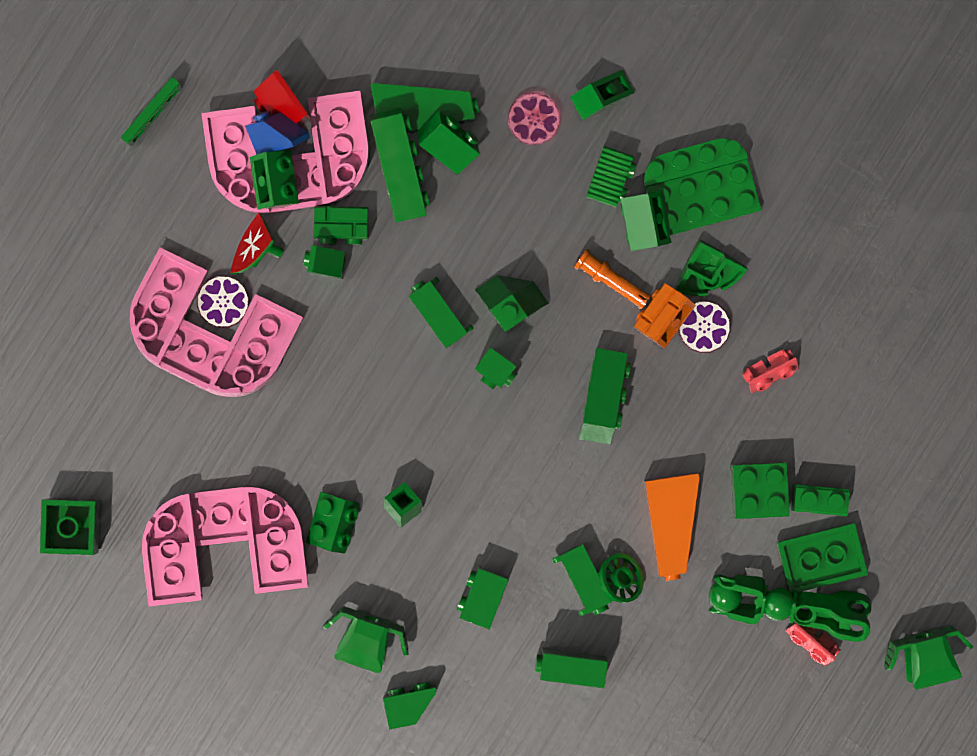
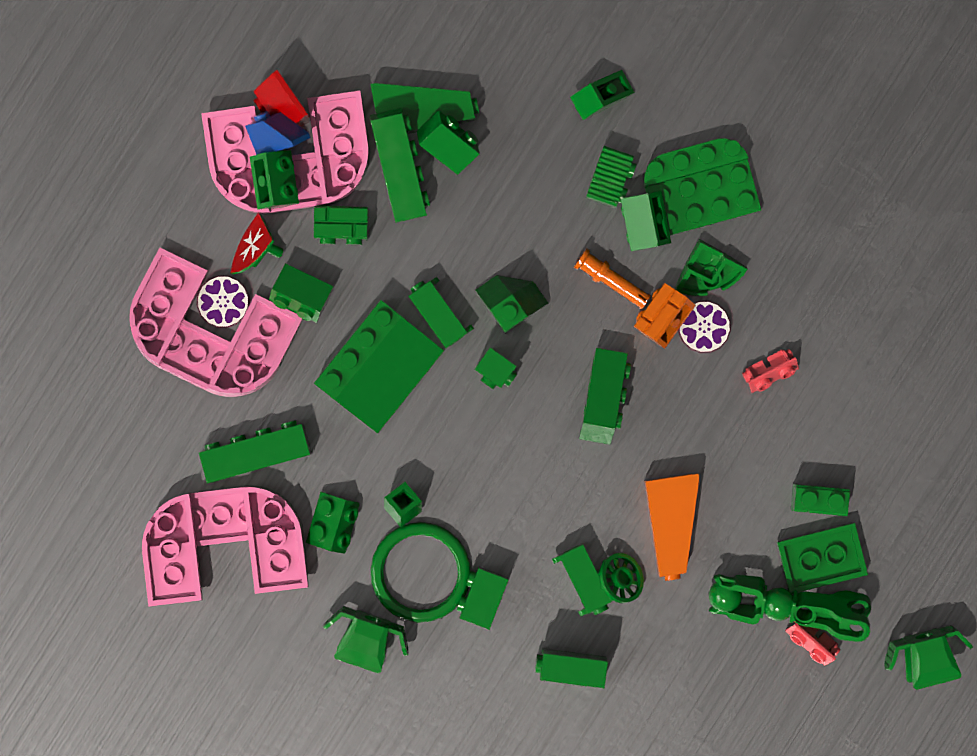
(69, 526): green brick -> none
(151, 112): green tile -> none
(254, 453): none -> green brick
(300, 293): none -> green brick
(325, 262): green slope -> none
(379, 366): none -> green slope
(387, 545): none -> green wedge
(406, 707): green slope -> none
(533, 118): clear pink tile -> none
(760, 490): green brick -> none

